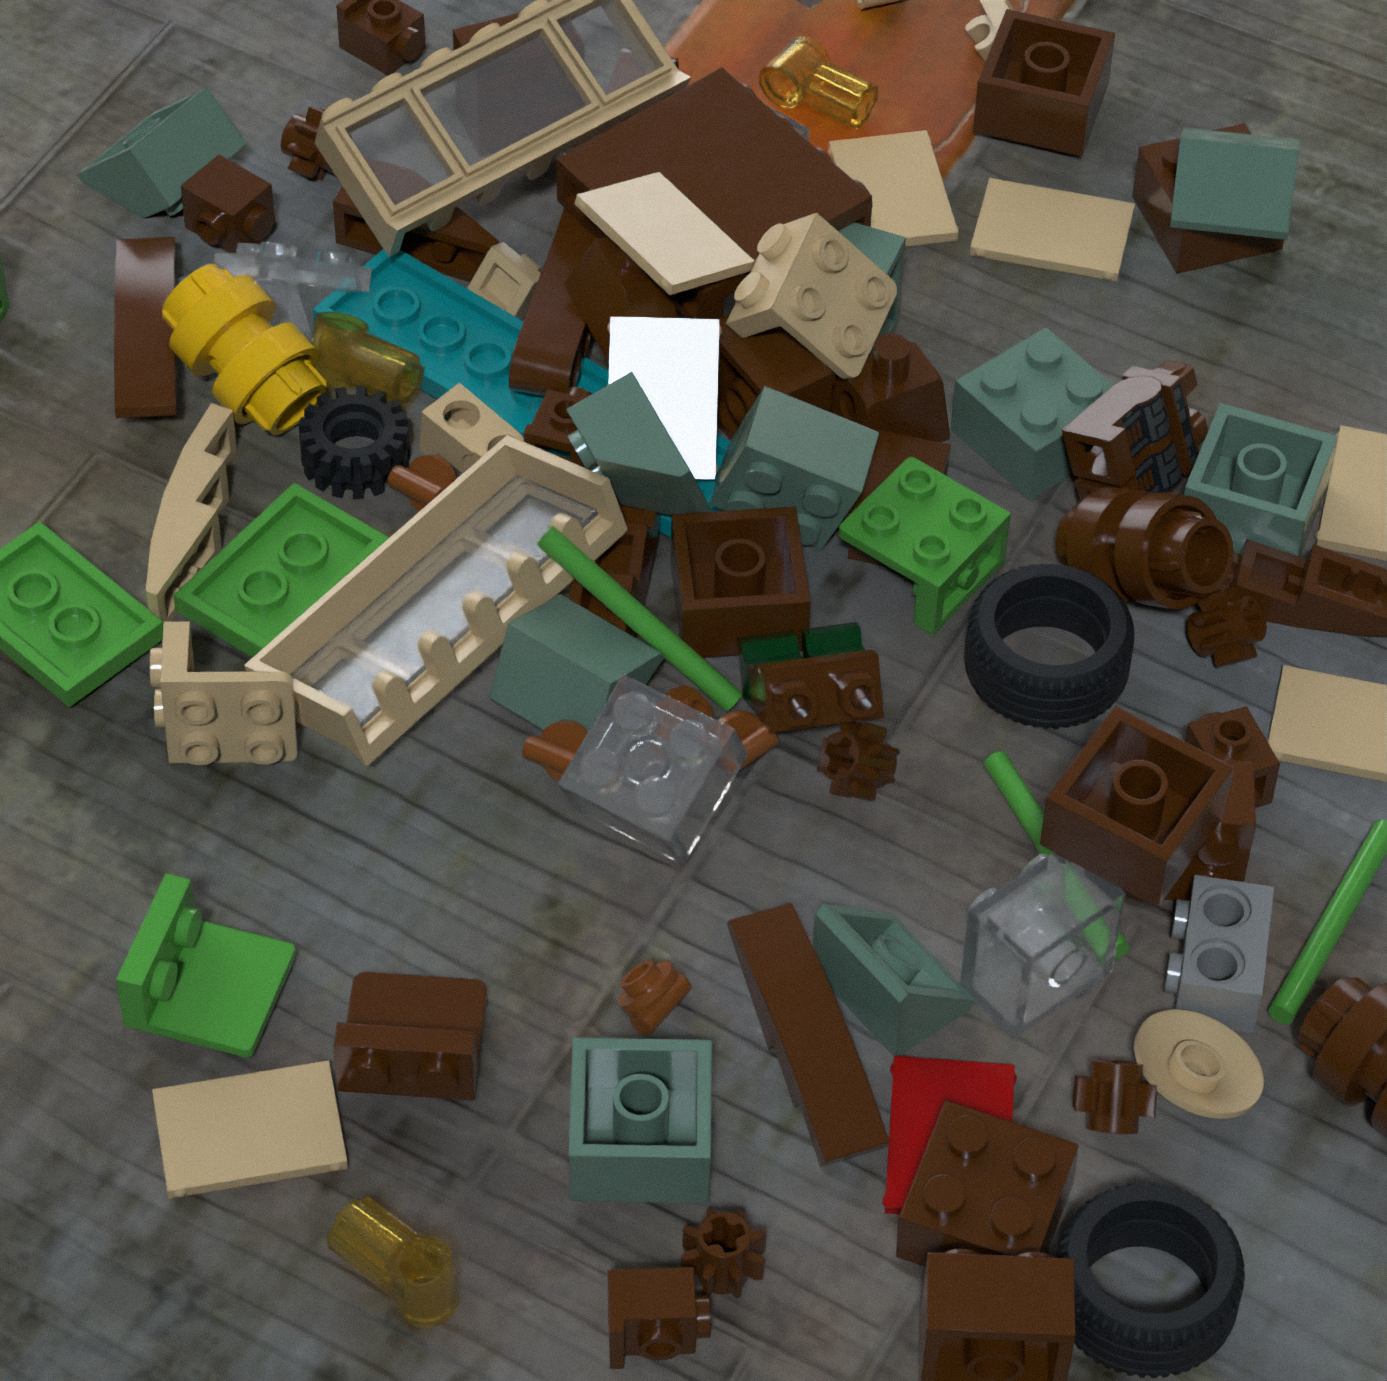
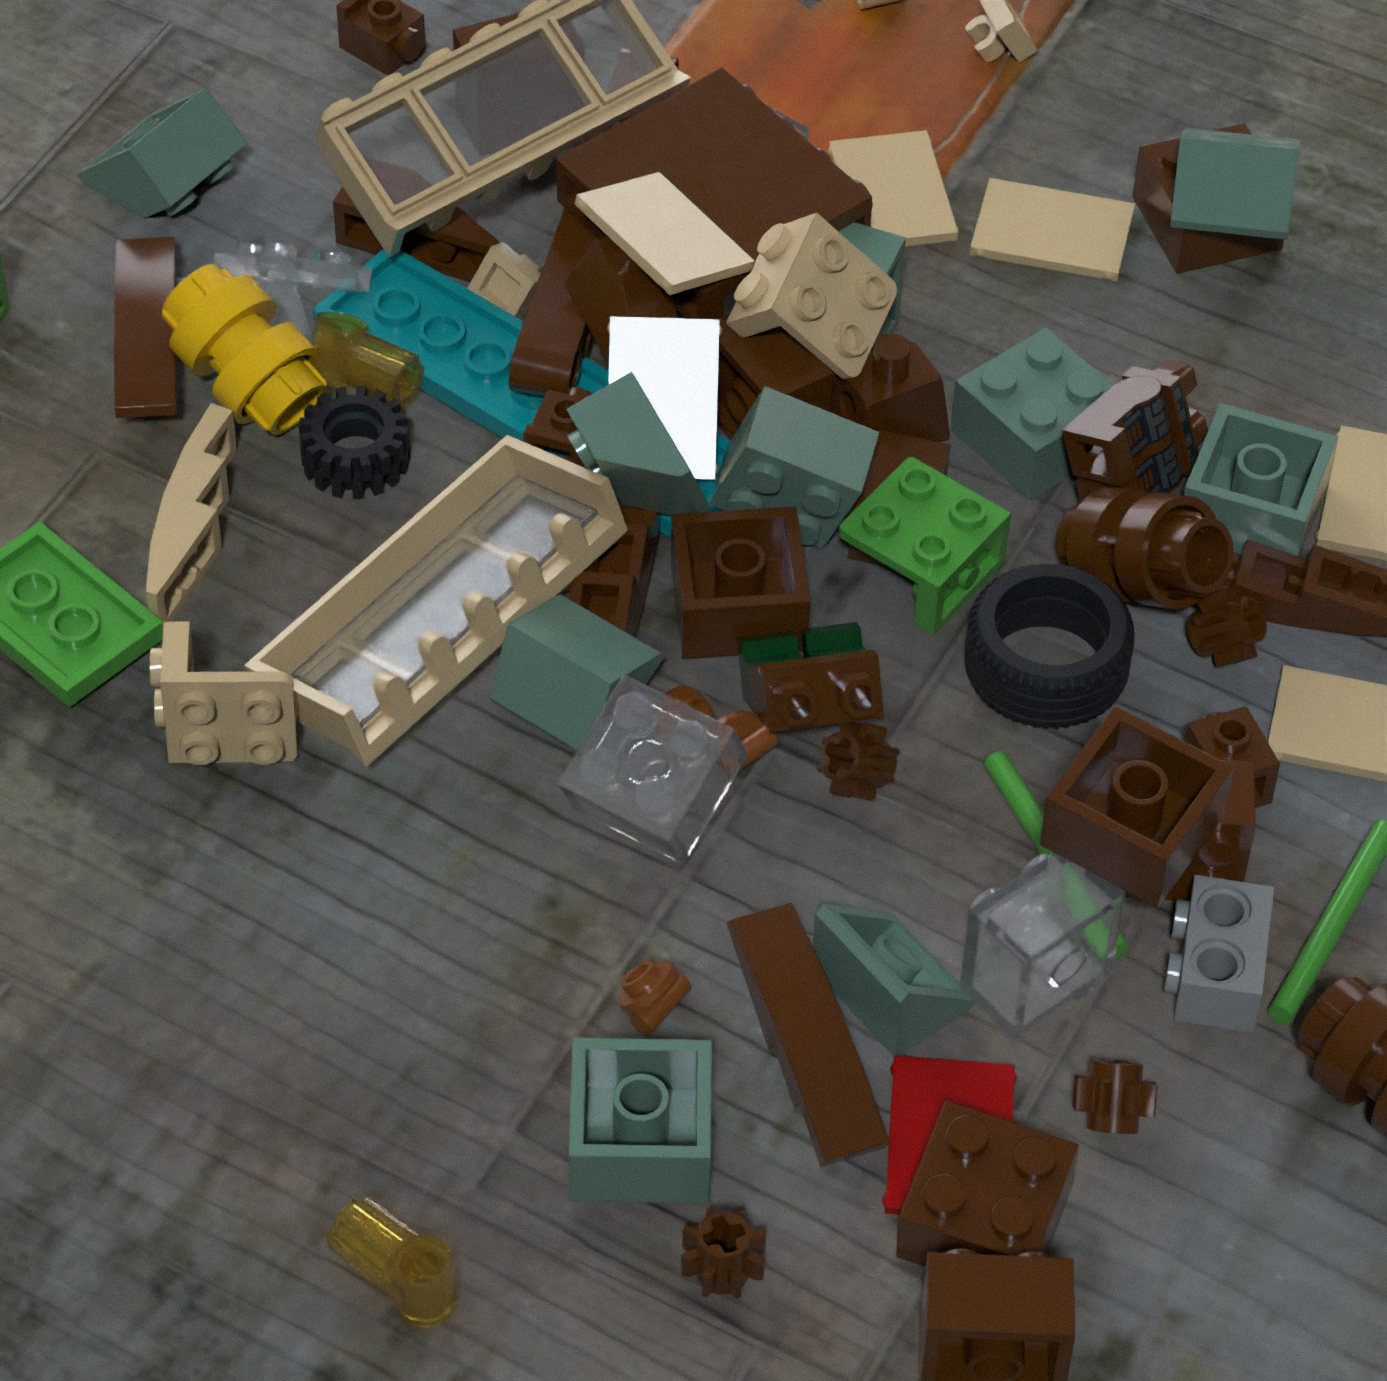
(199, 976): bright green bracket -> none
(227, 205): reddish brown brick -> none
(249, 1129): tan piece -> none
(276, 569): bright green plate -> none
(299, 143): reddish brown gear -> none
(411, 1036): reddish brown bracket -> none
(422, 479): dark orange plate -> none
(467, 433): tan leg -> none
(555, 746): dark orange plate -> none
(639, 618): bright green bar -> none
(654, 1314): reddish brown brick -> none
(807, 76): clear yellow piece -> none
(1043, 82): reddish brown brick -> none
(1167, 1222): black tyre -> none
(1199, 1064): tan dish -> none

